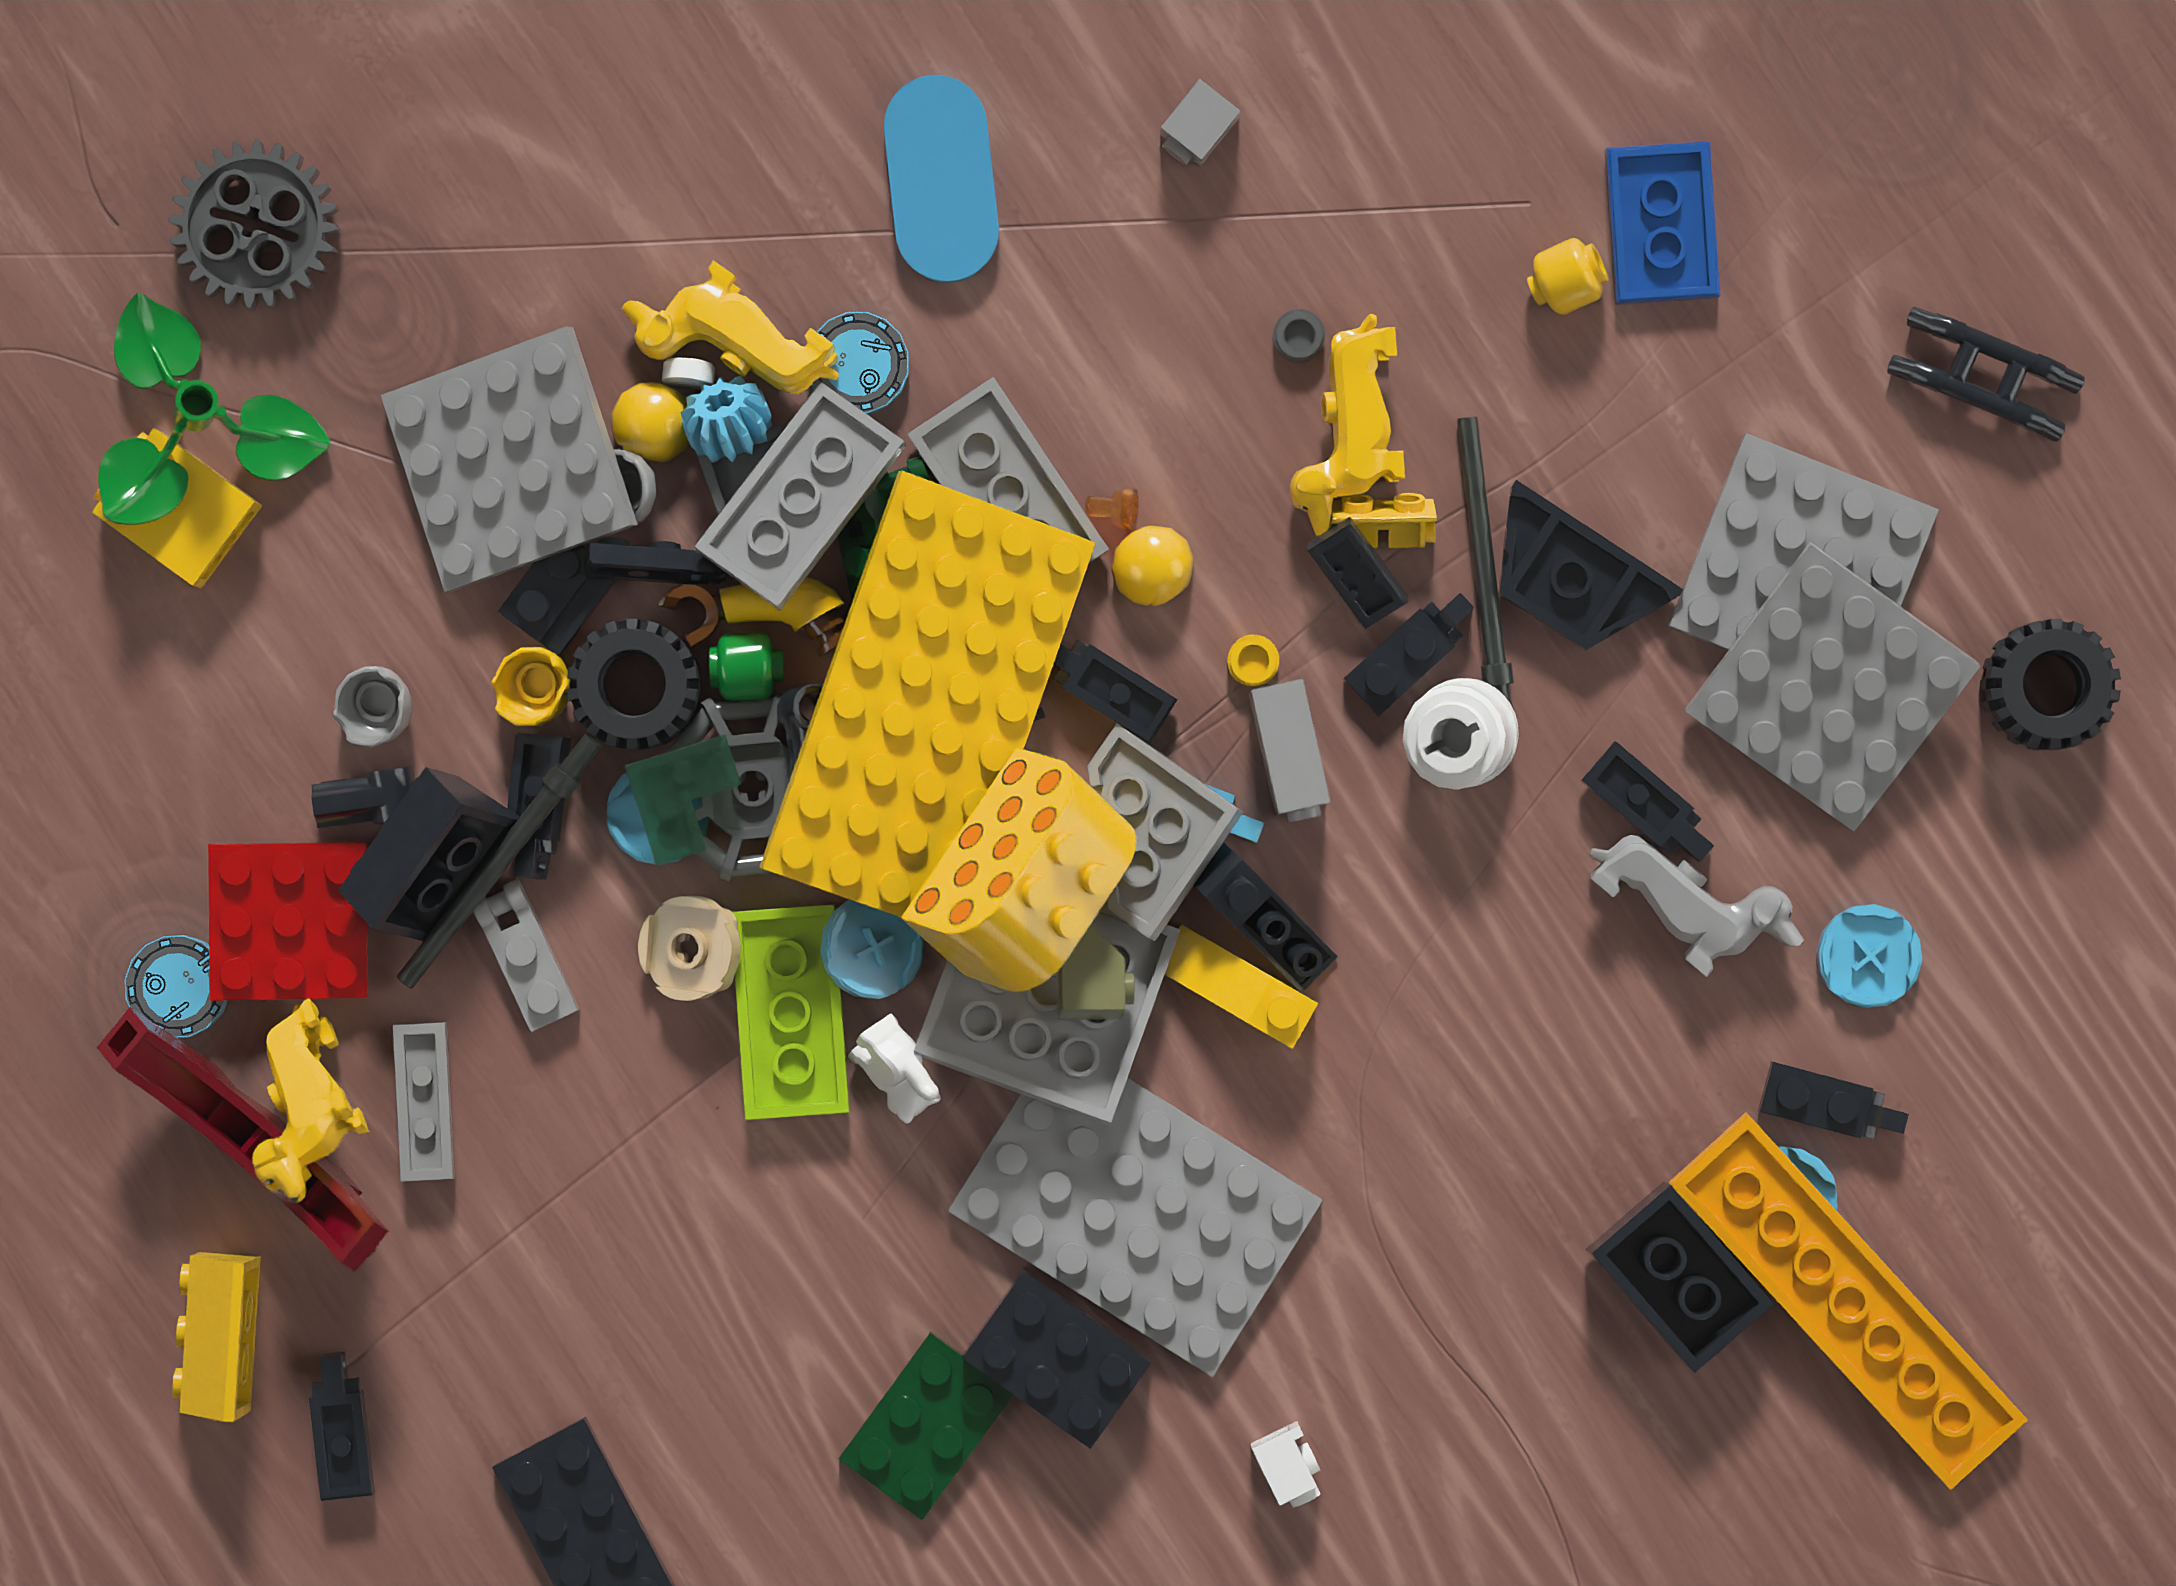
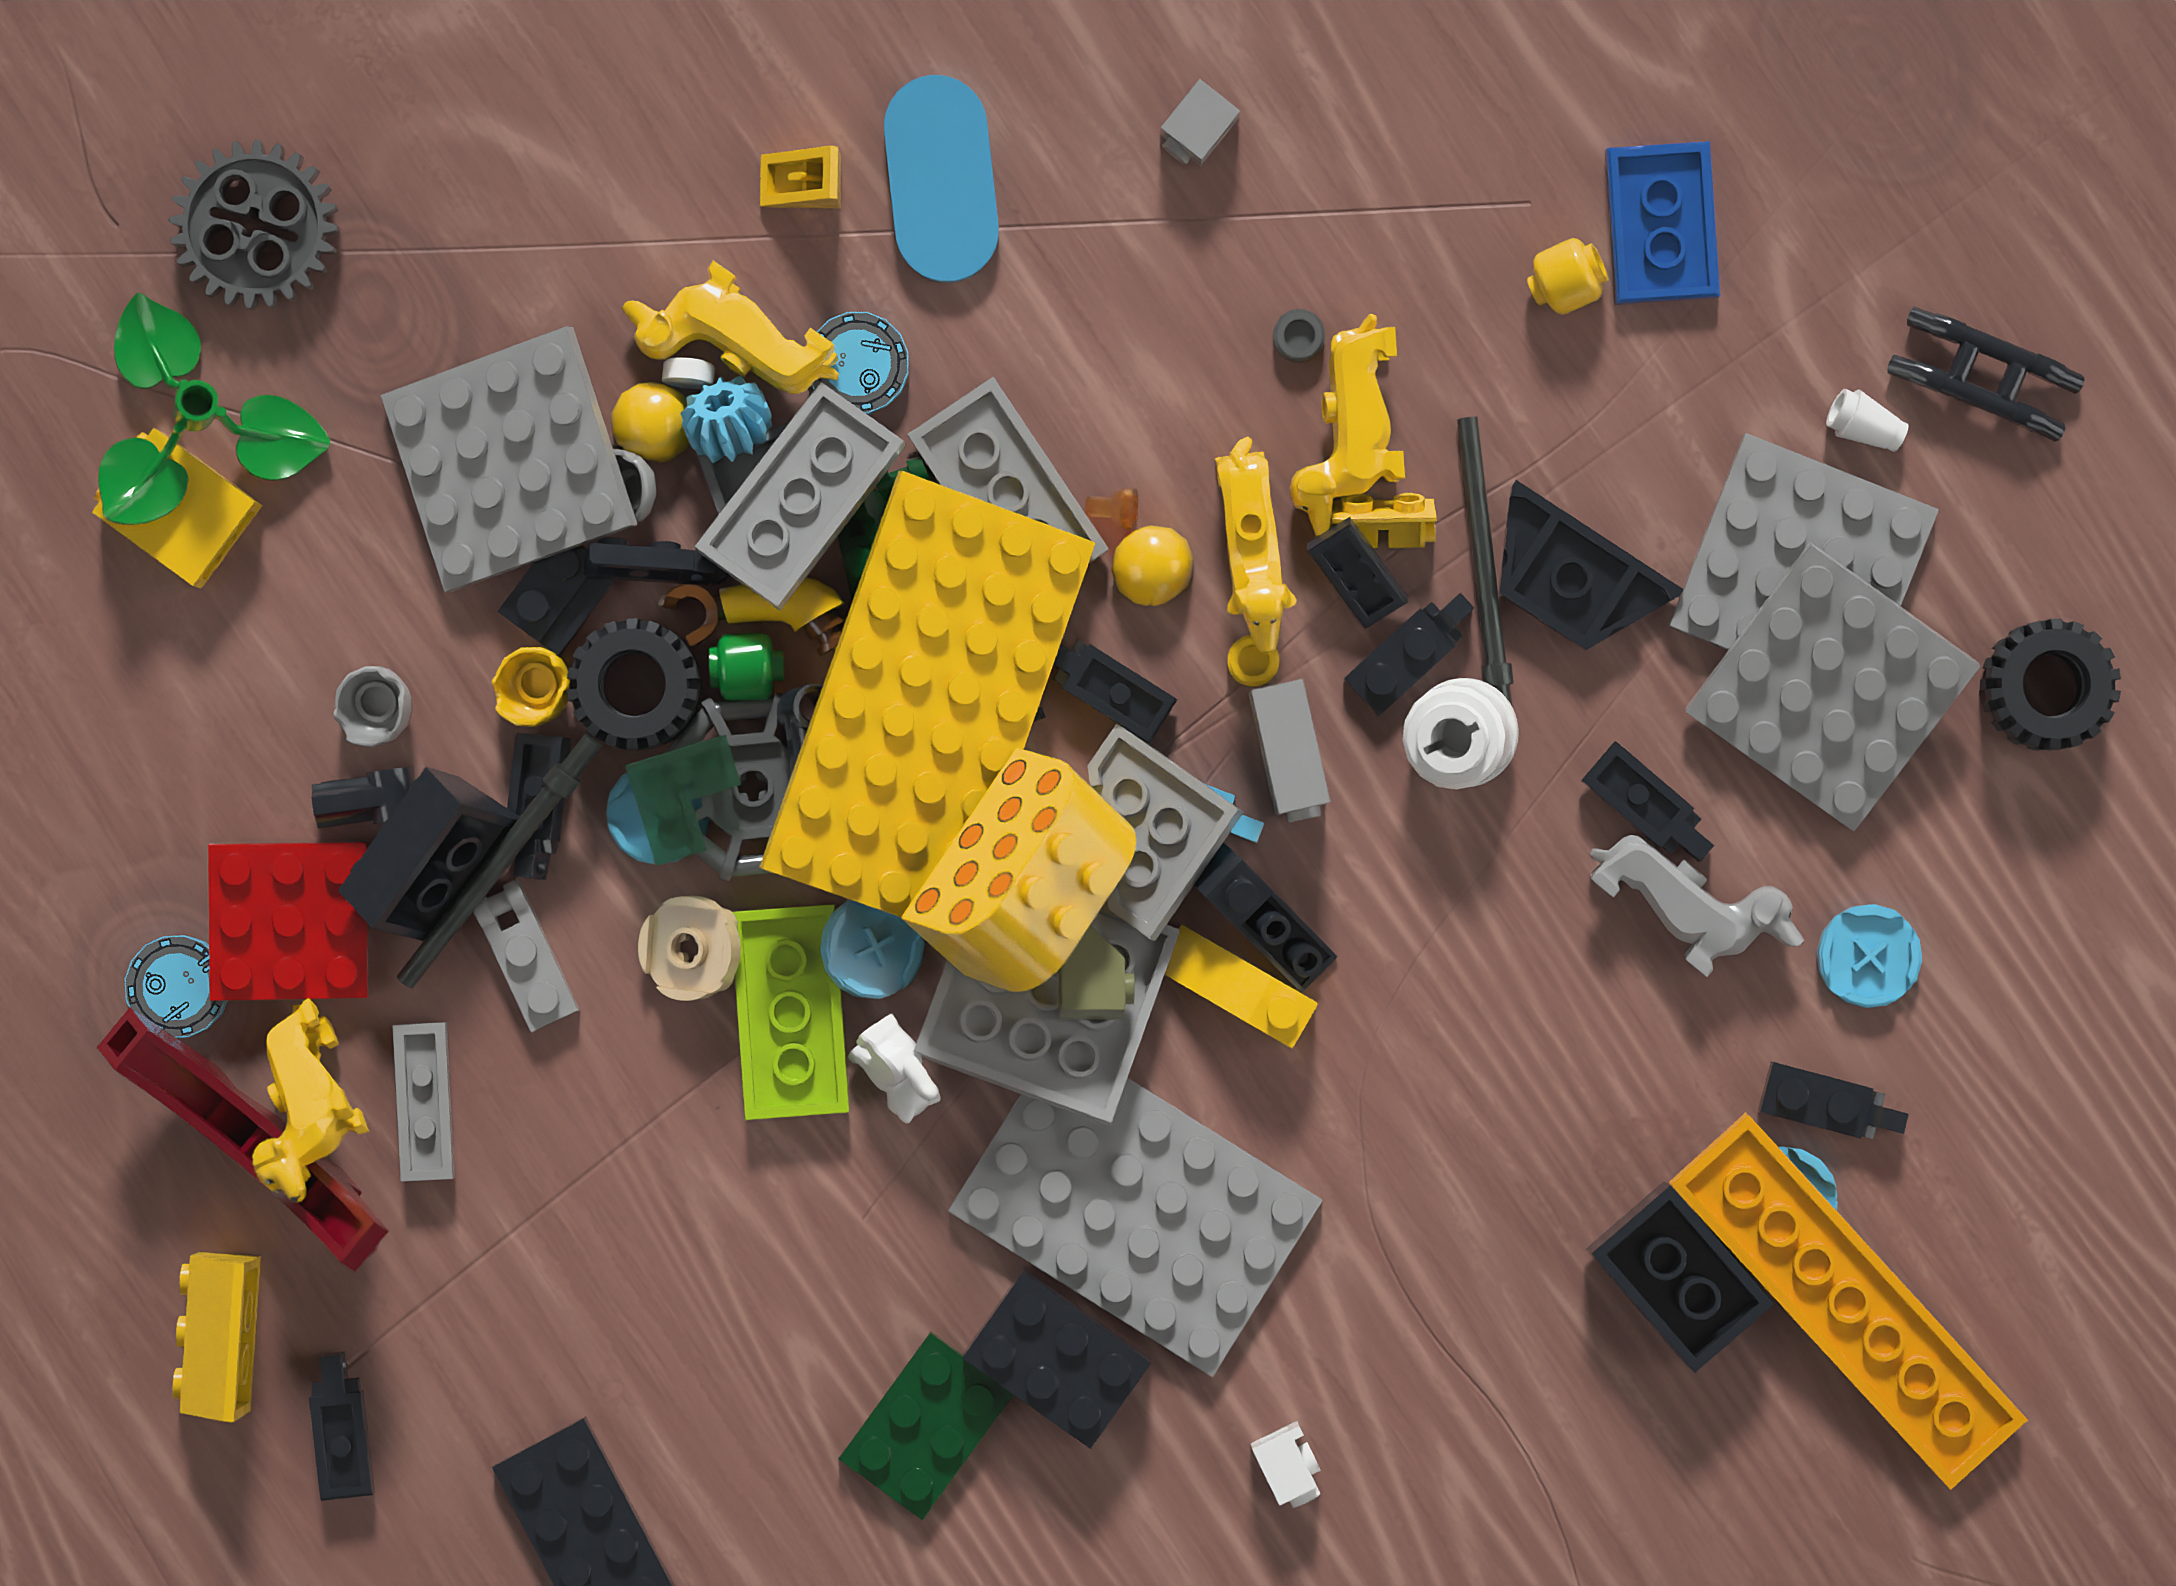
(801, 178): none -> yellow slope
(1252, 544): none -> yellow animal
(1865, 421): none -> white cone

